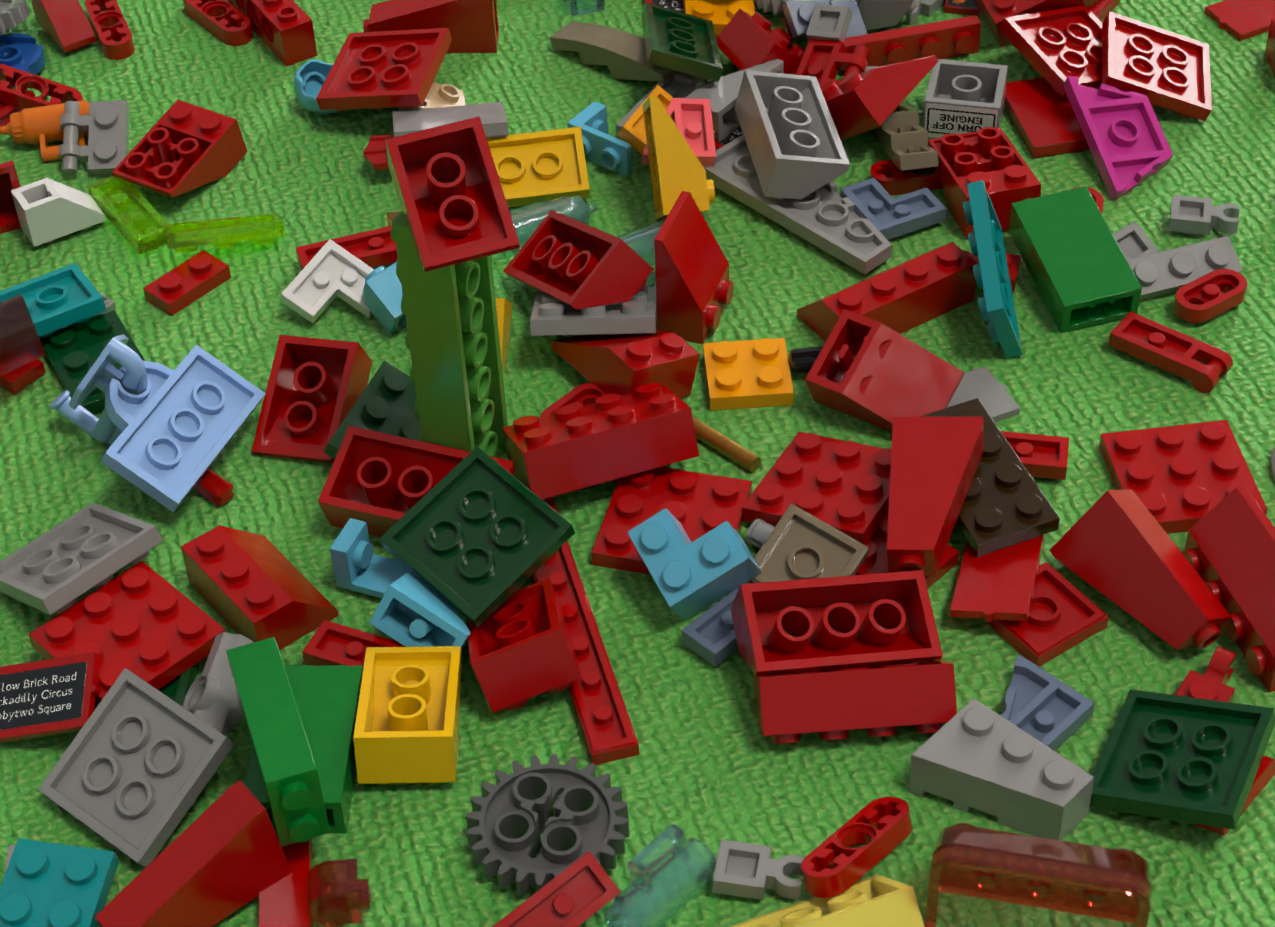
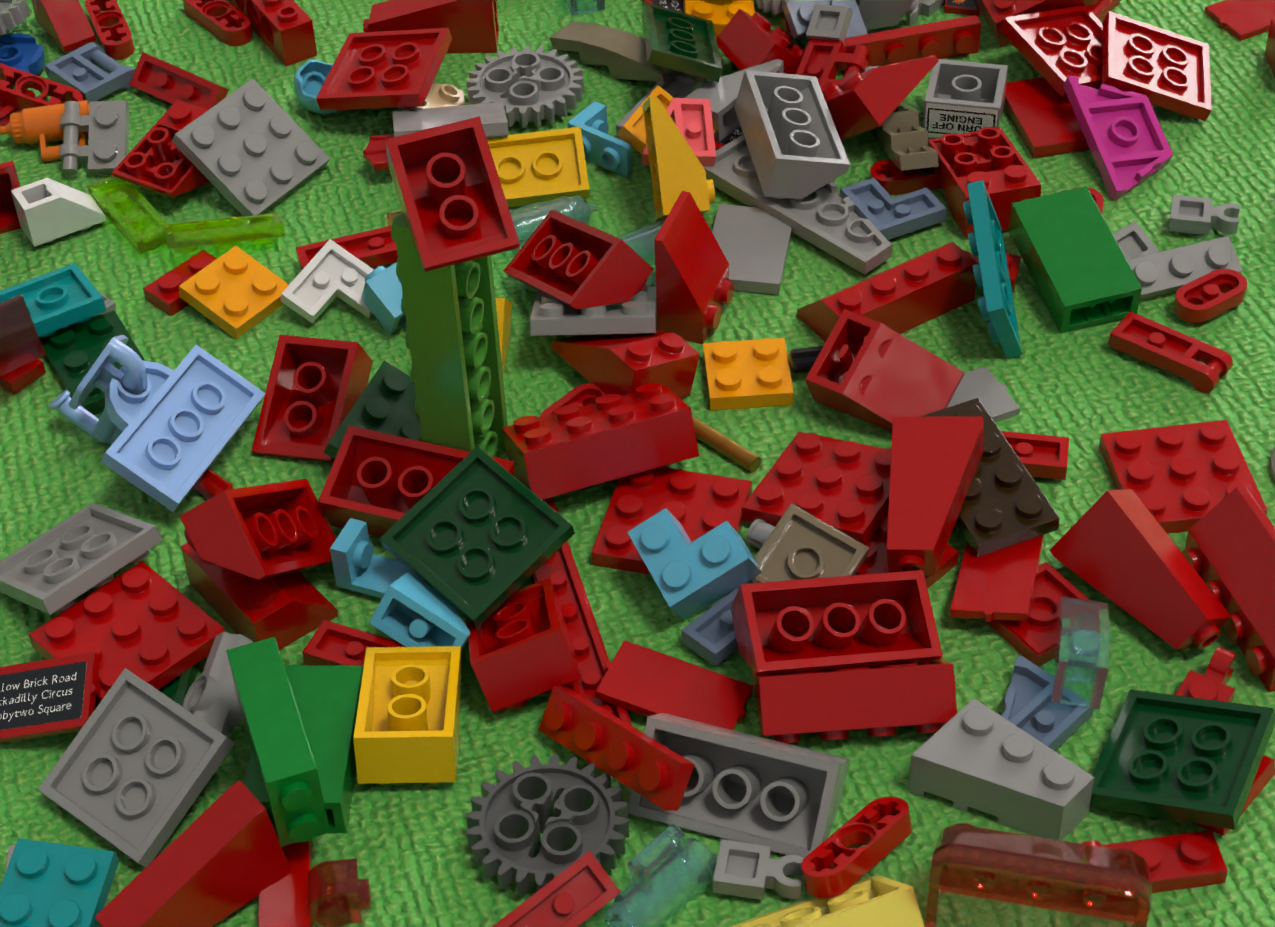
(80, 71): none -> sand blue plate
(175, 84): none -> red plate
(234, 292): none -> light orange plate
(250, 150): none -> light grey plate
(261, 529): none -> red slope
(528, 84): none -> light grey gear
(616, 748): none -> red plate
(663, 684): none -> red piece
(748, 787): none -> light grey slope
(753, 246): none -> light grey tile
(1081, 653): none -> clear light blue slope
(1178, 860): none -> red plate

